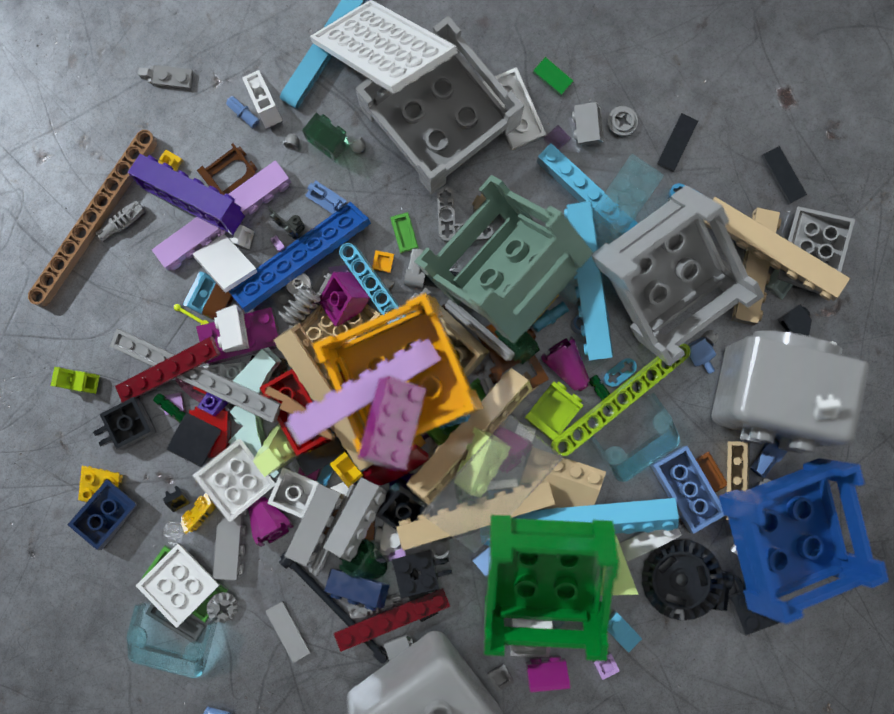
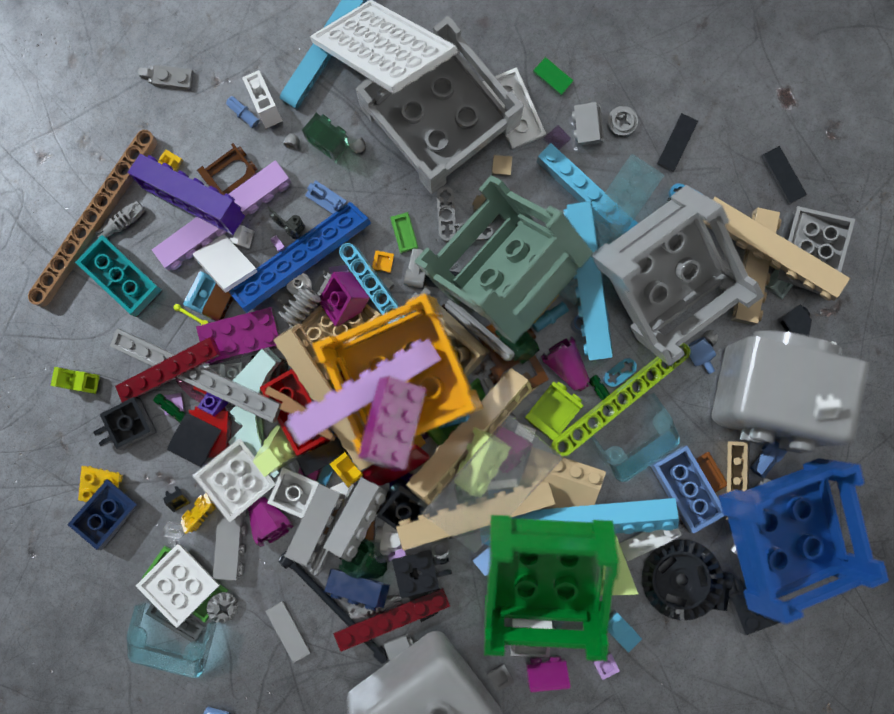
(106, 276): none -> teal brick
(232, 329): white slope -> none
(502, 165): none -> tan tile

